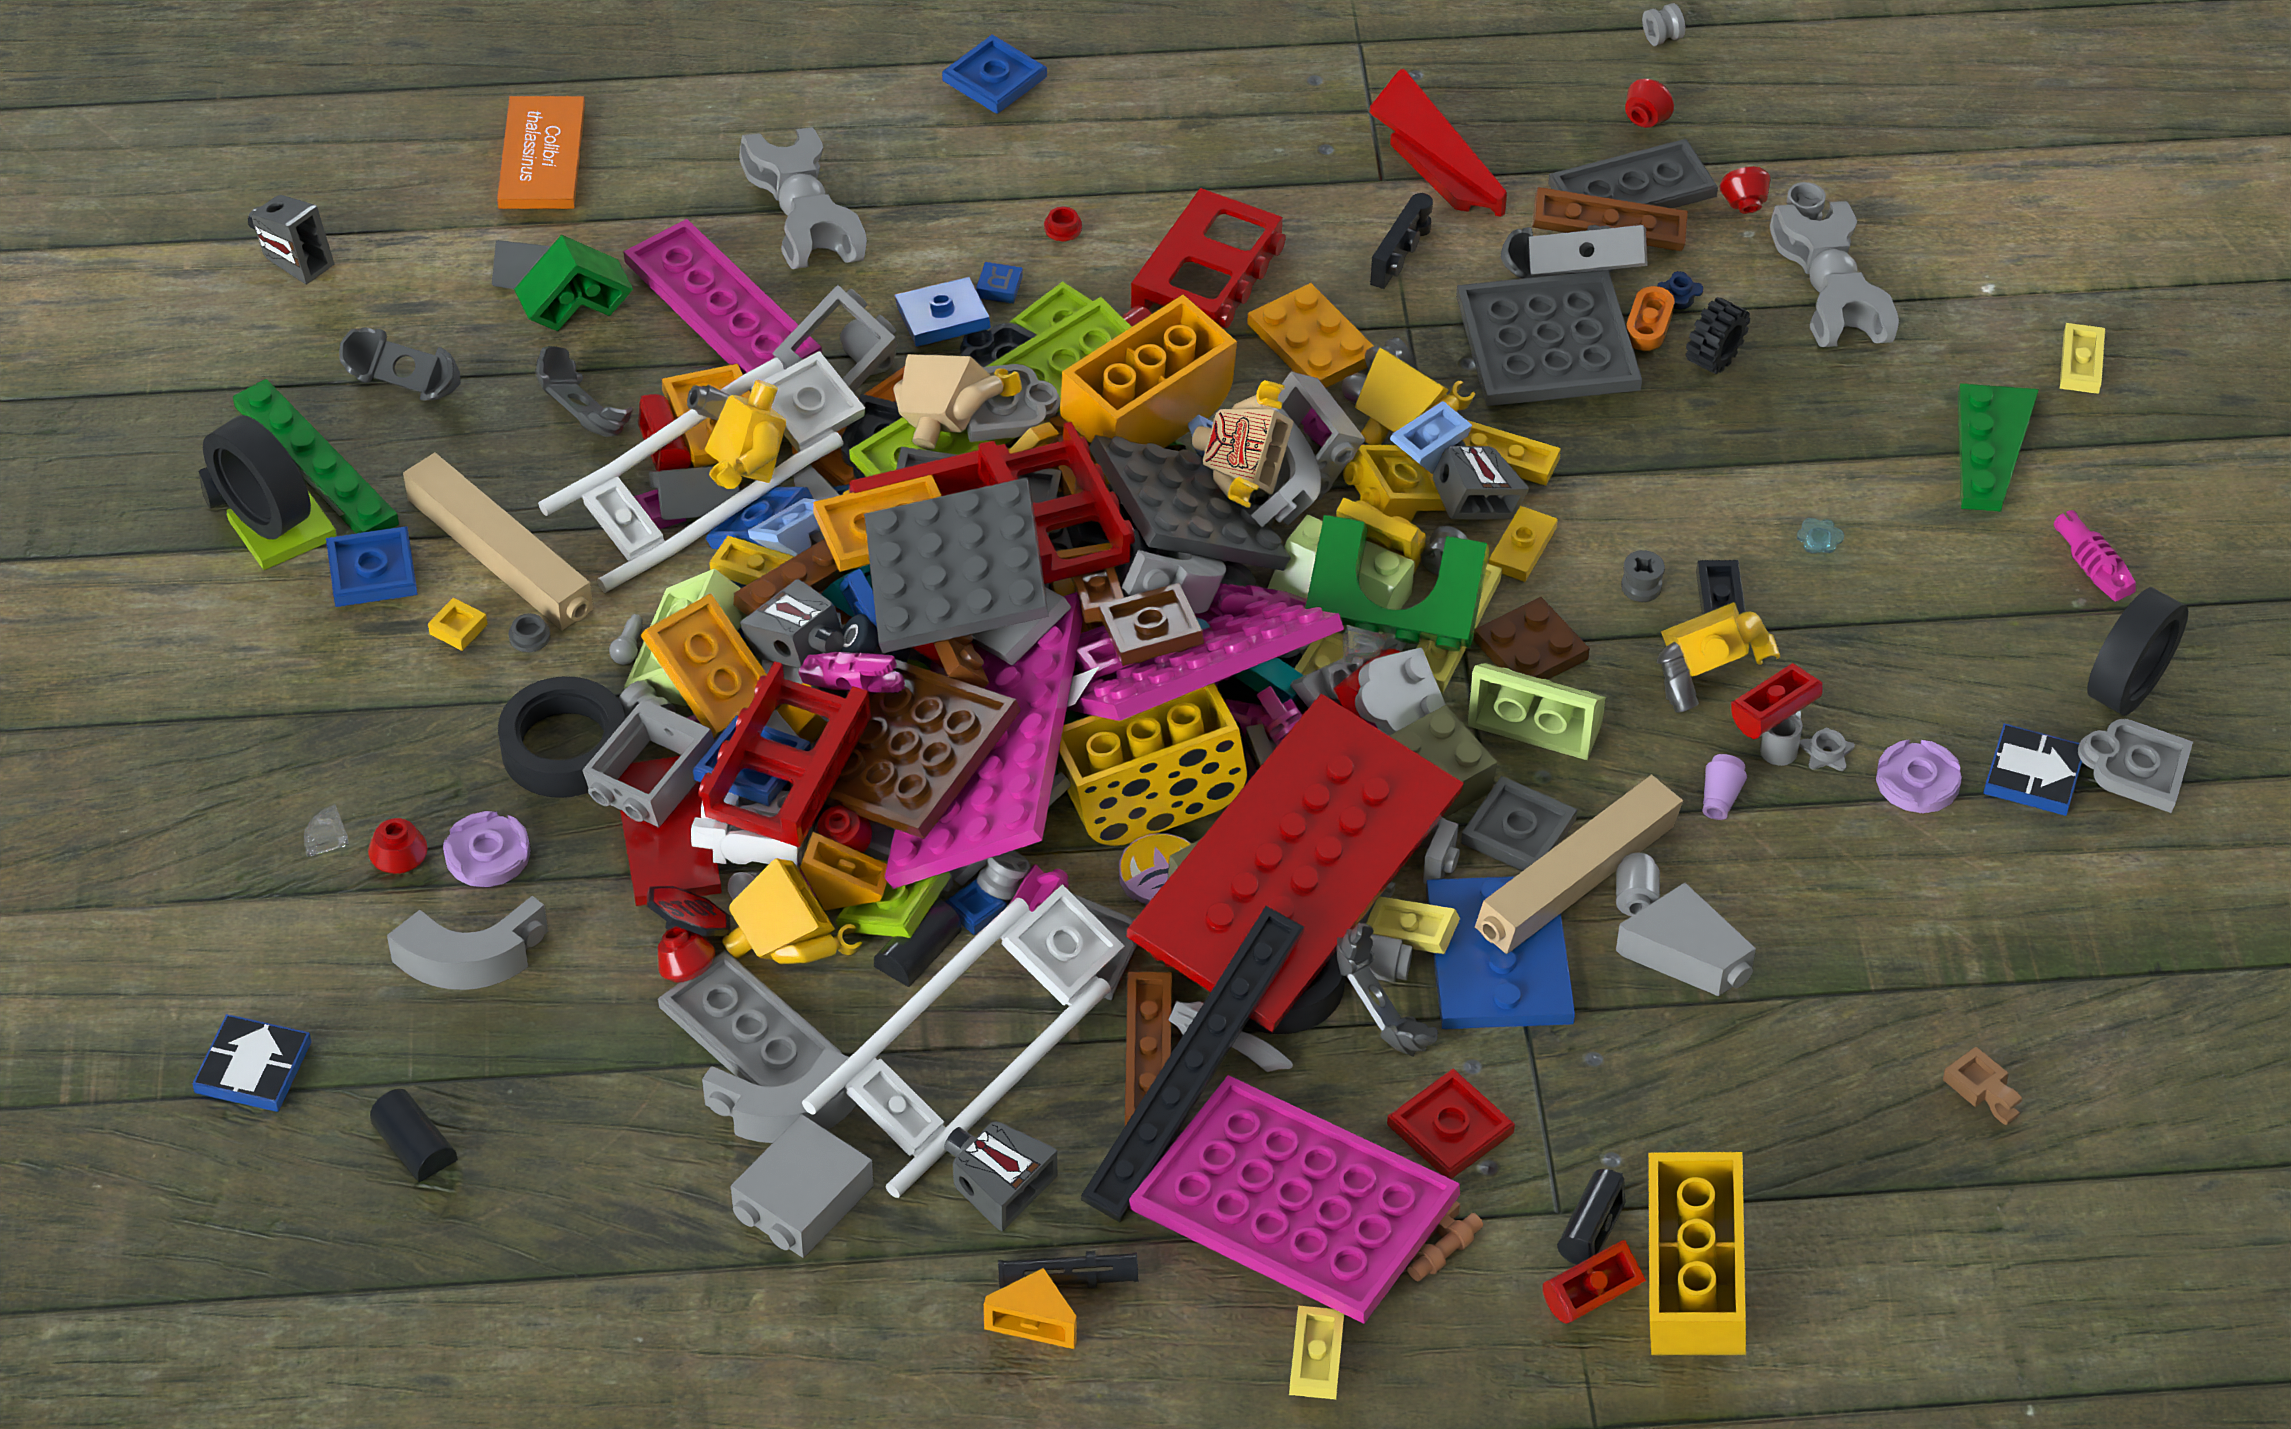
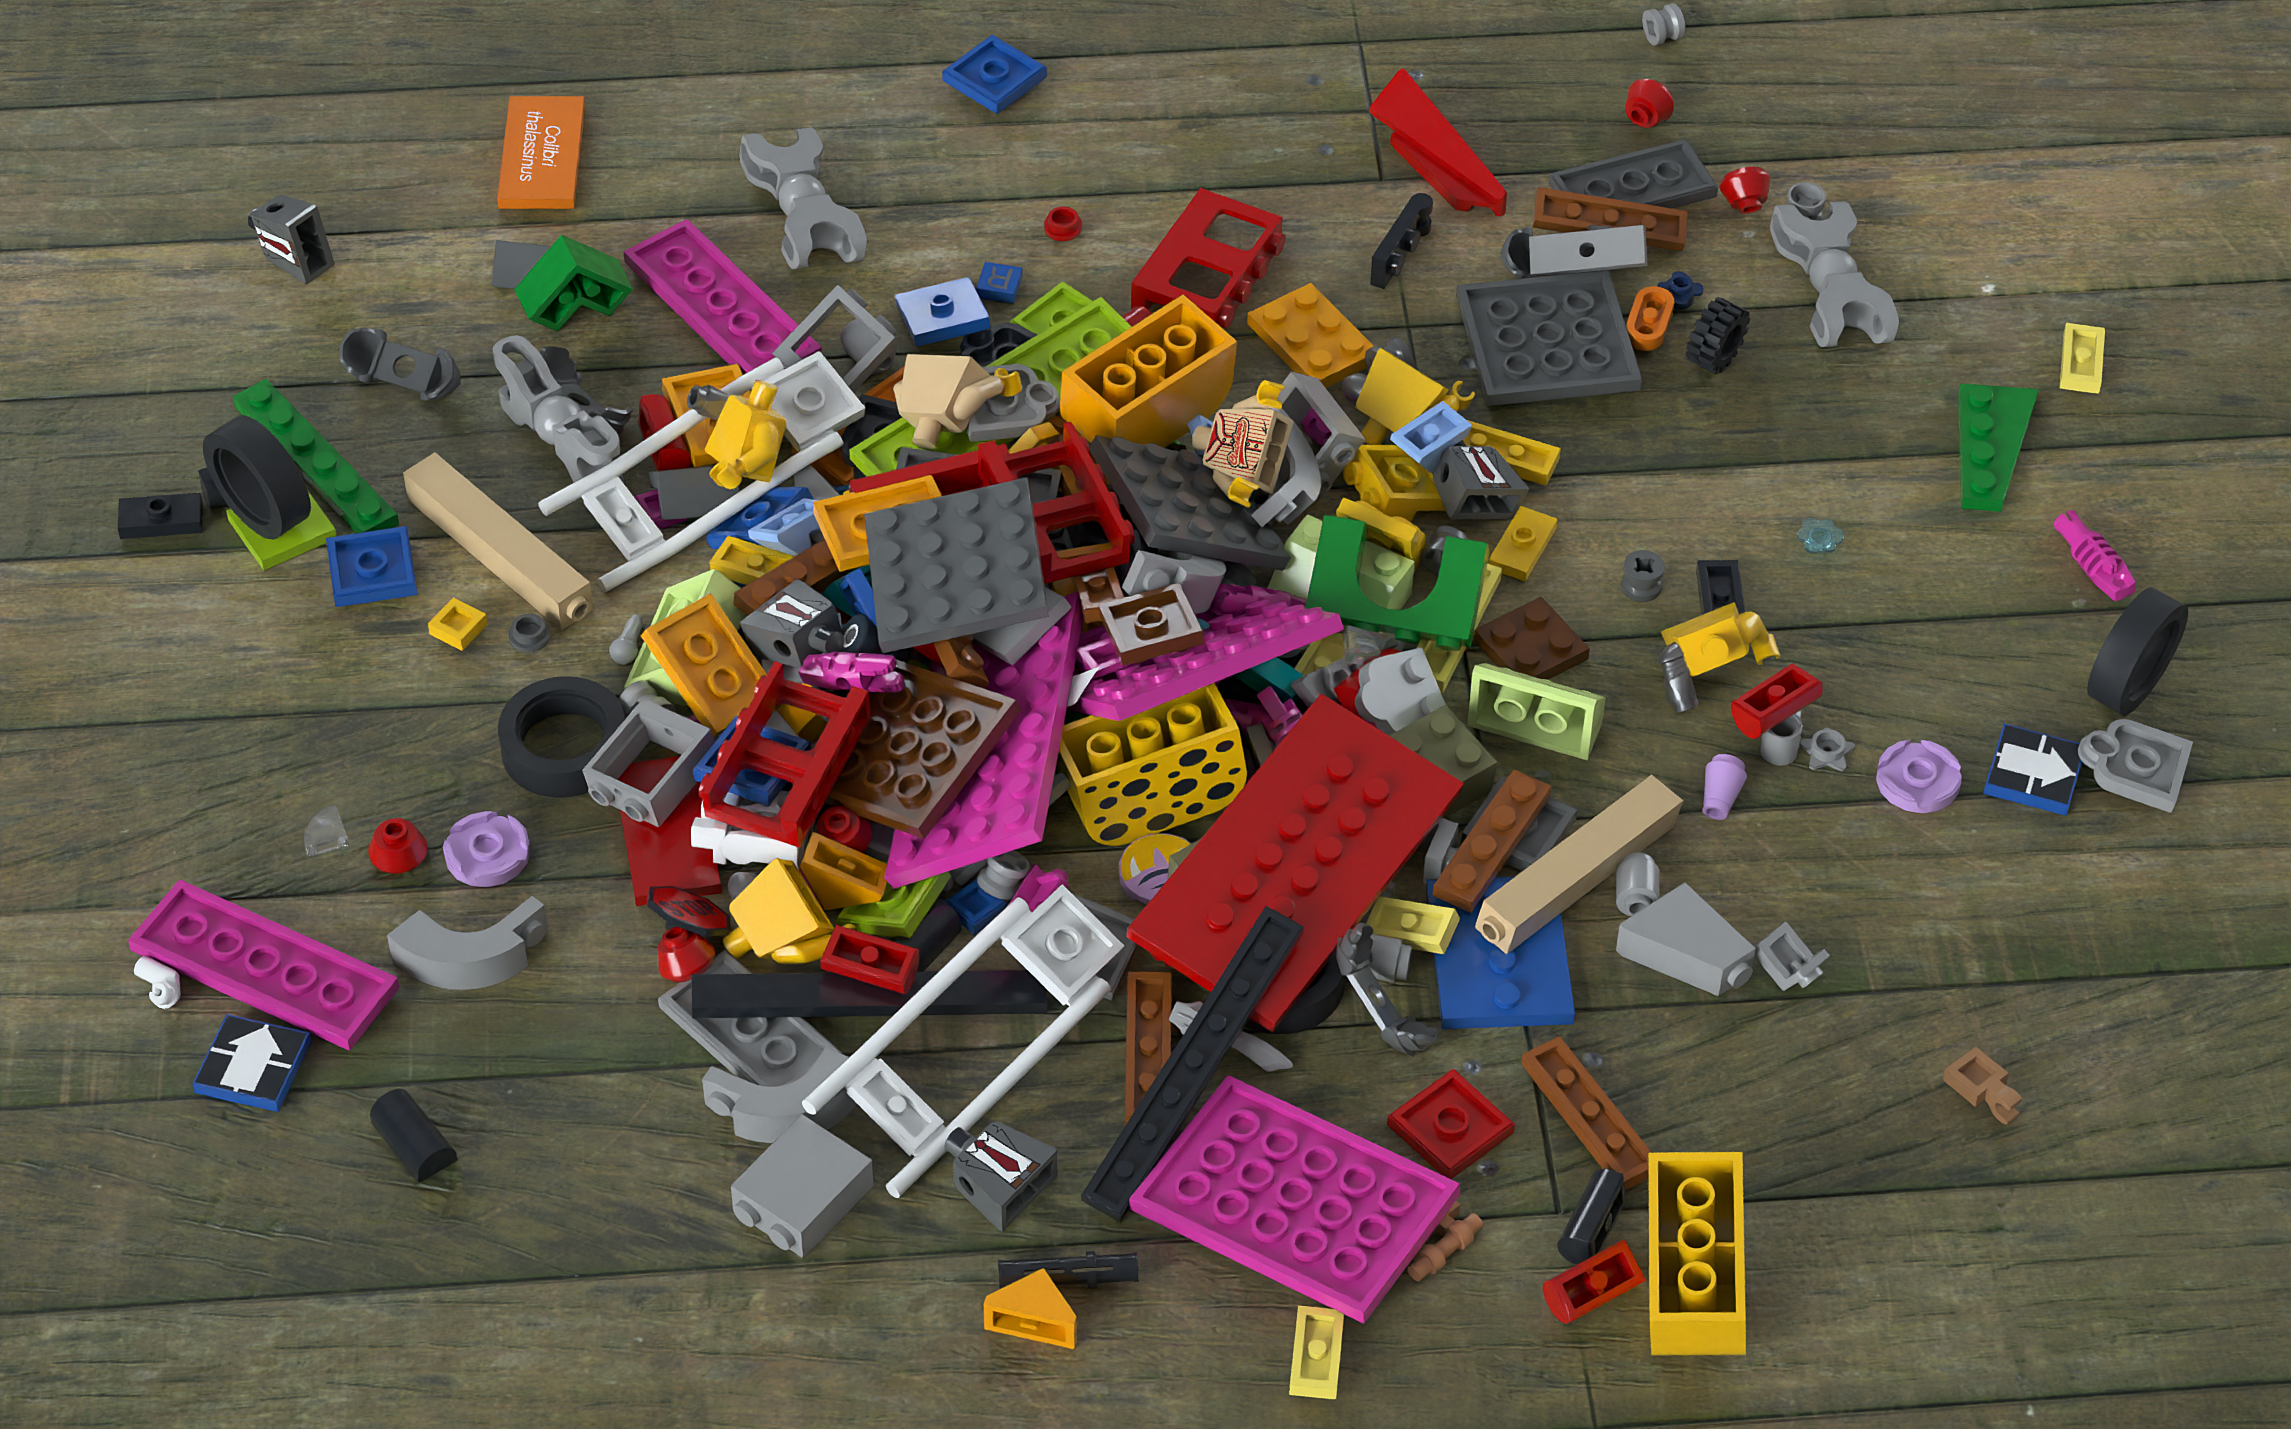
(160, 515): none -> black plate
(164, 981): none -> white arm
(264, 964): none -> dark pink plate
(537, 400): none -> light grey piece
(842, 996): none -> black tile
(870, 959): none -> red brick
(1491, 841): none -> dark orange plate
(1588, 1110): none -> dark orange plate
(1788, 958): none -> light grey bracket

